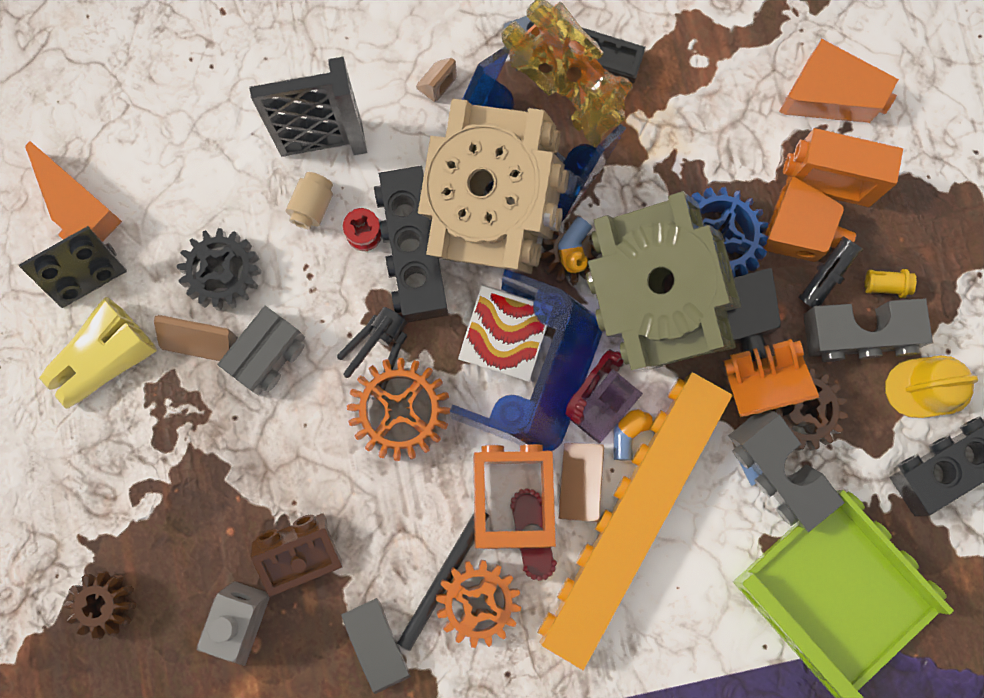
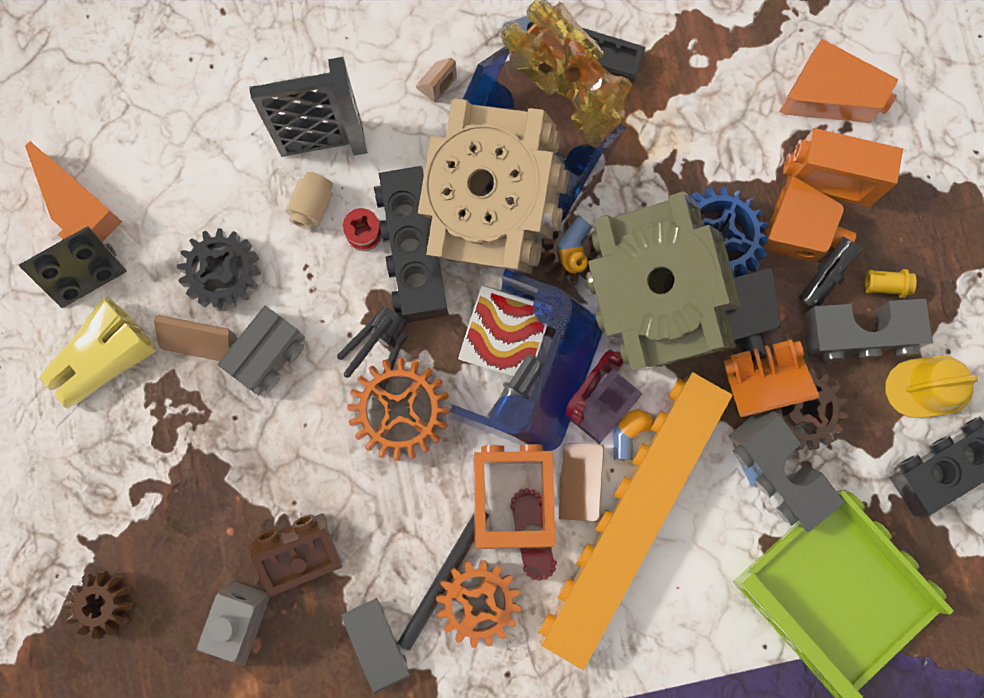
(523, 379): none -> dark grey axle

